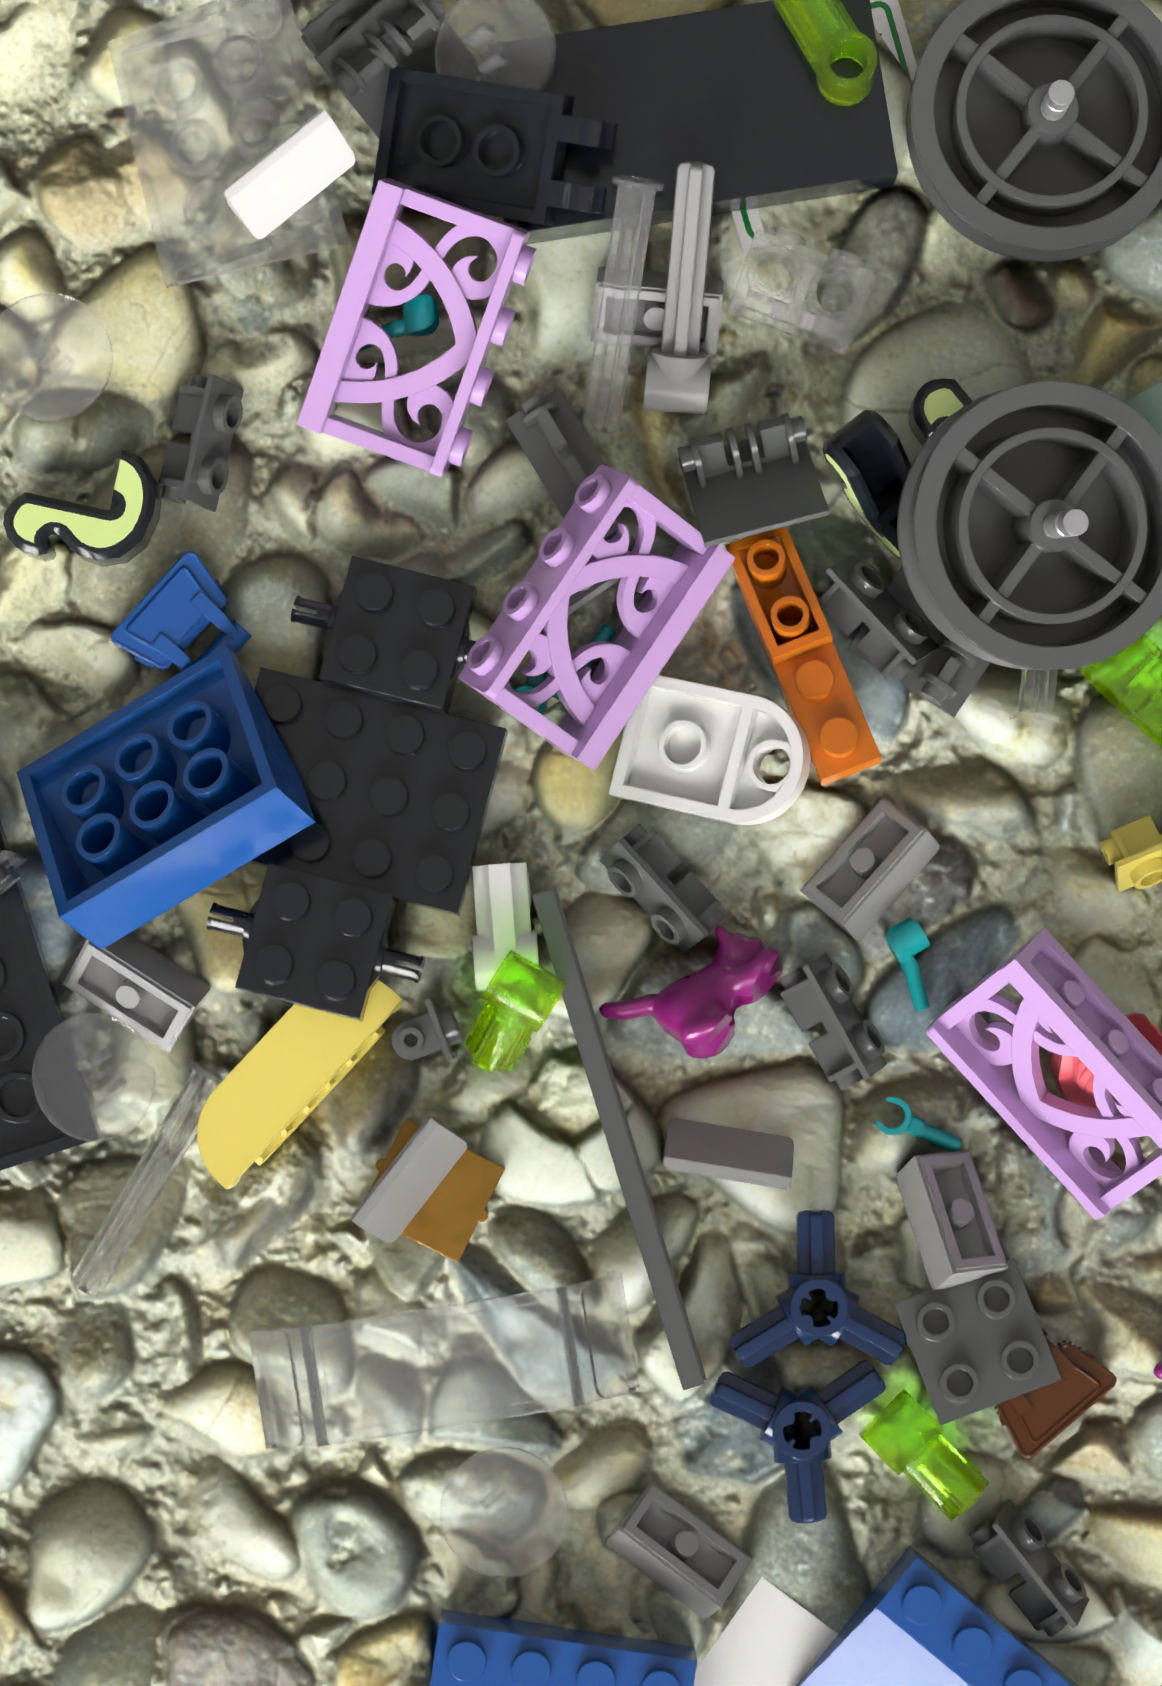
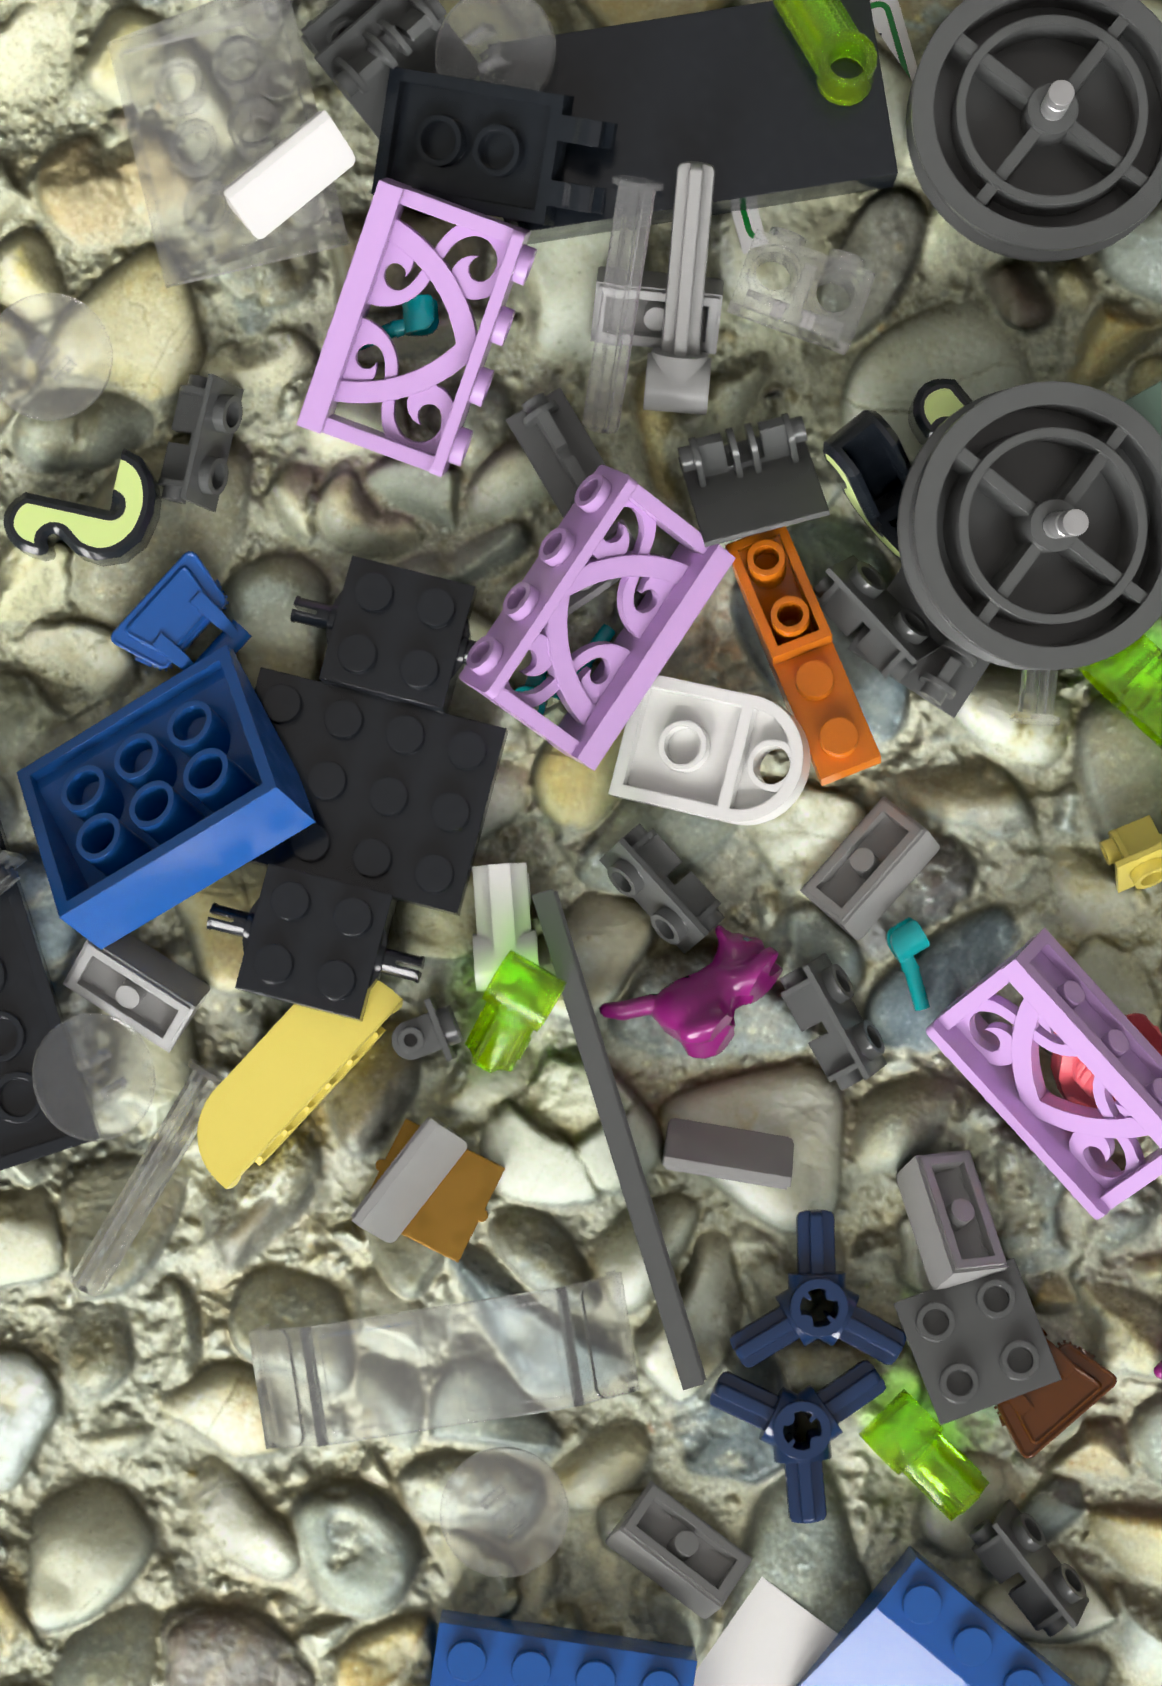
(919, 1128): teal hand -> none

